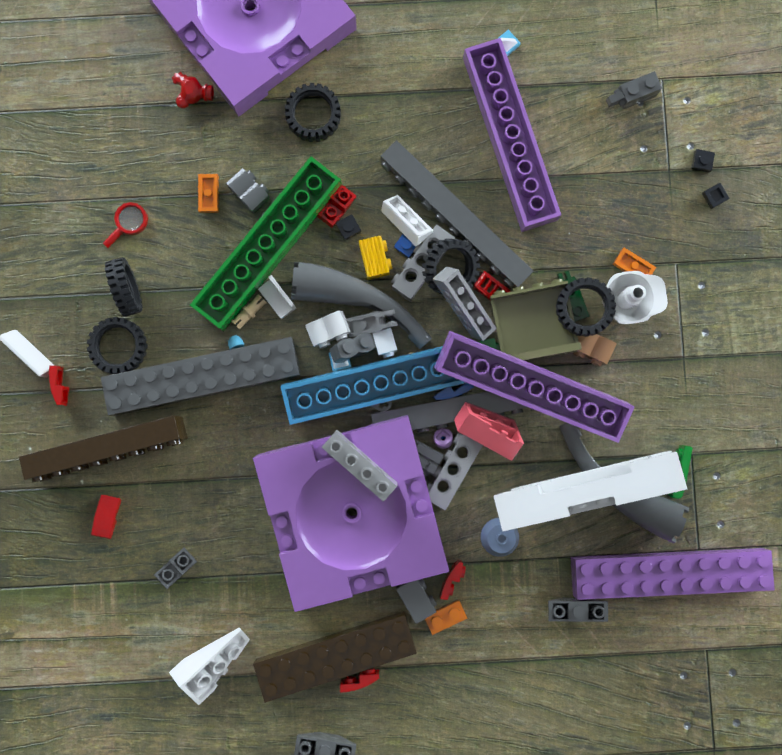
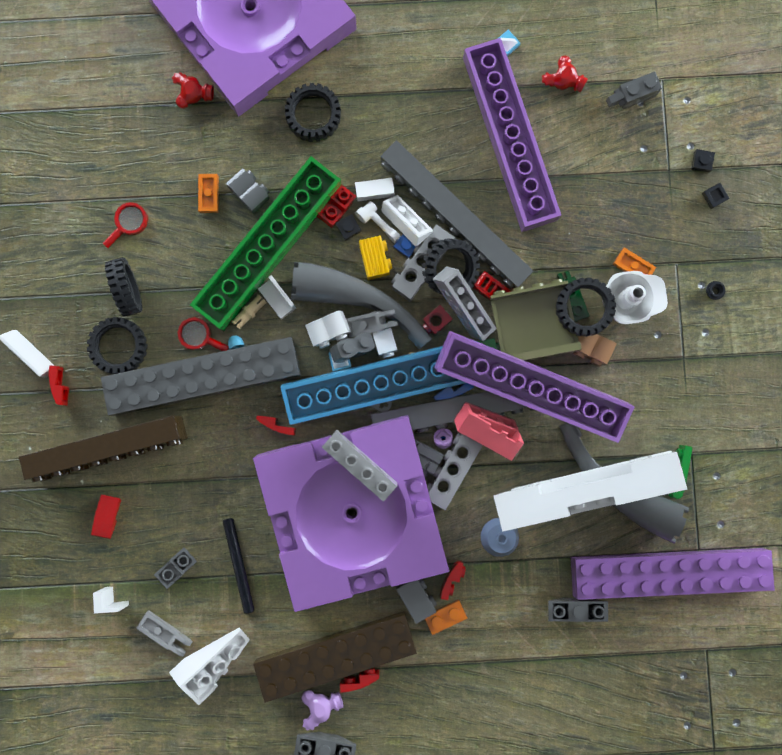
(104, 601): none -> white panel
(163, 633): none -> light grey hinge
(196, 334): none -> piece
(238, 566): none -> black axle
(272, 422): none -> red slope
(320, 707): none -> lavender animal
(368, 212): none -> white brick
(374, 189): none -> white slope
(440, 313): none -> dark red brick
(565, 76): none -> red animal
(720, 288): none -> black plate

